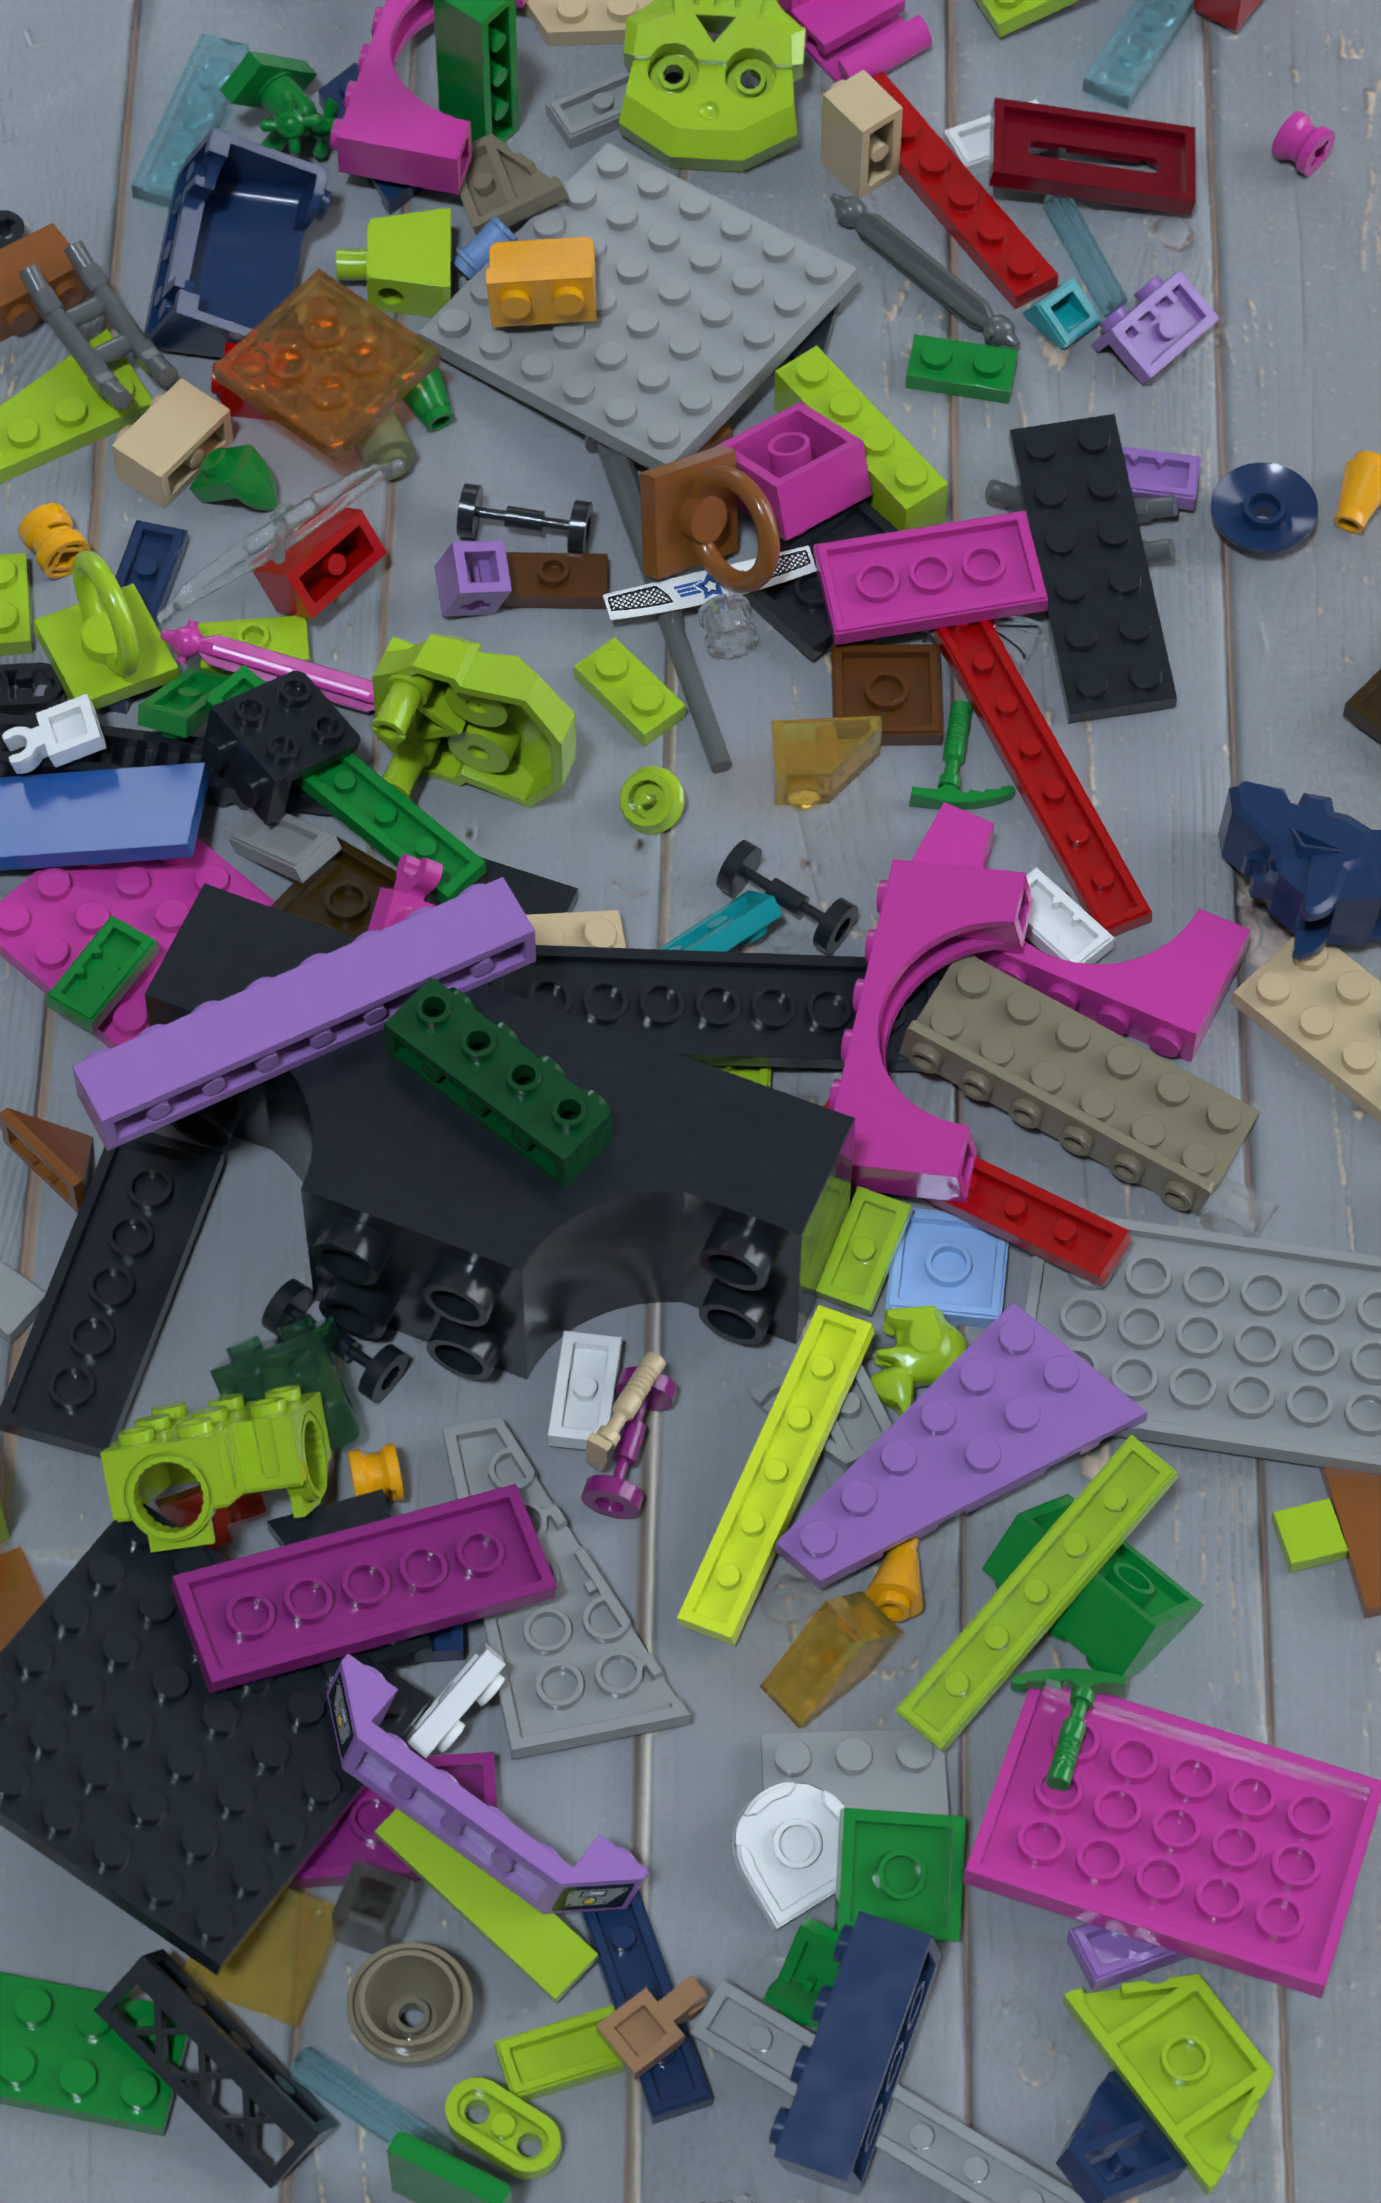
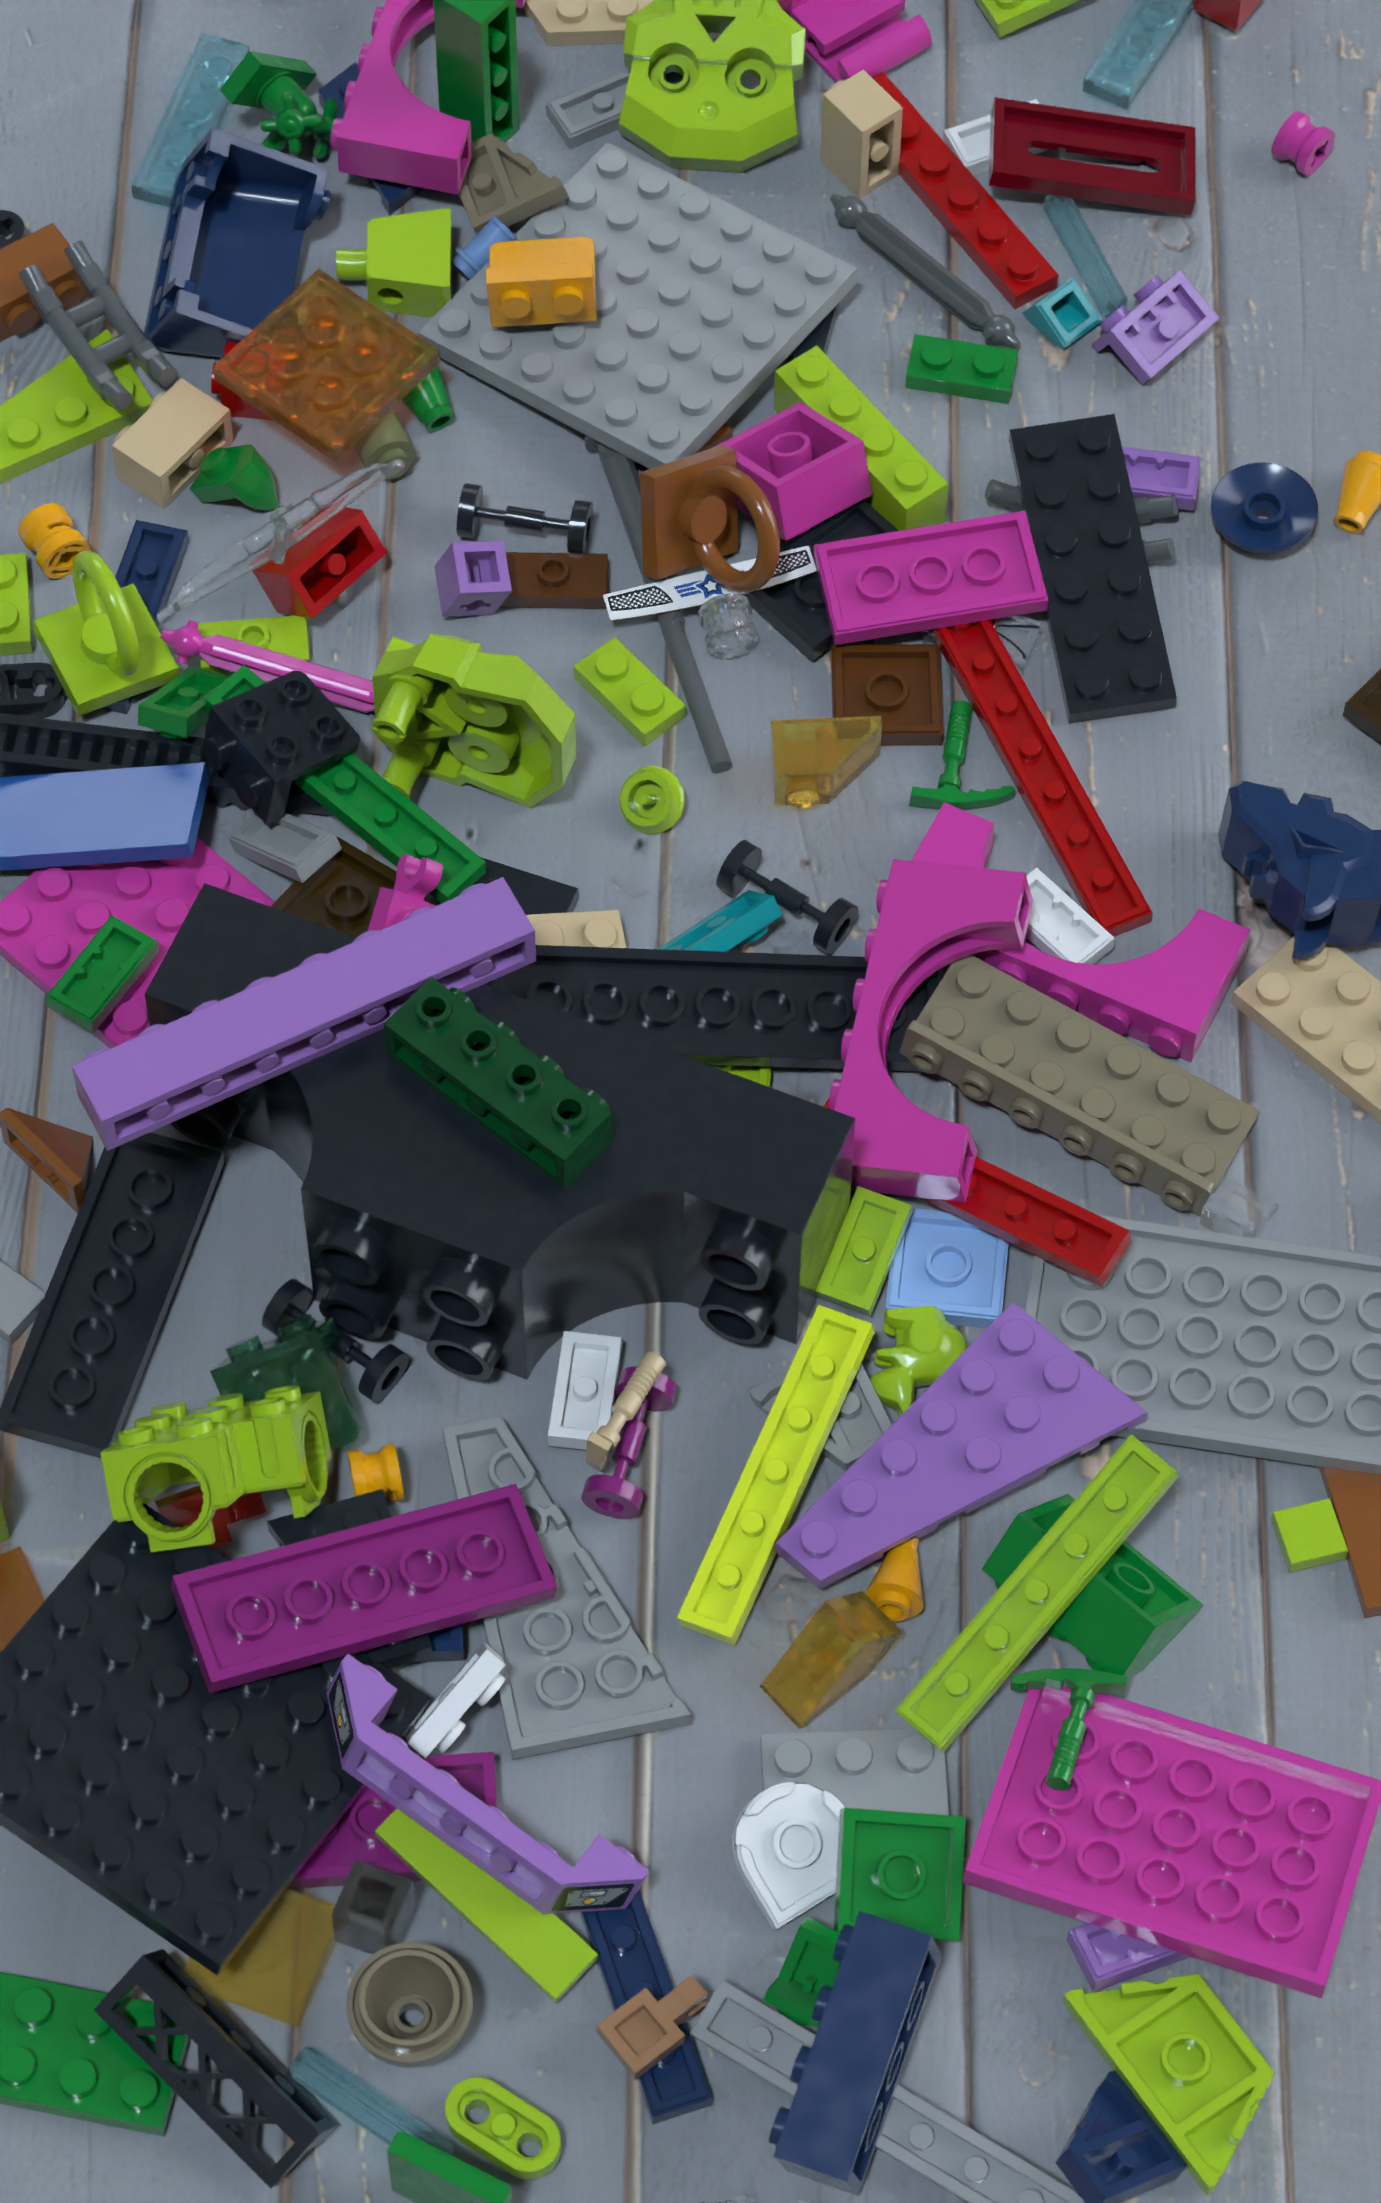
(63, 734): white plate -> none
(556, 2056): lime tile -> none

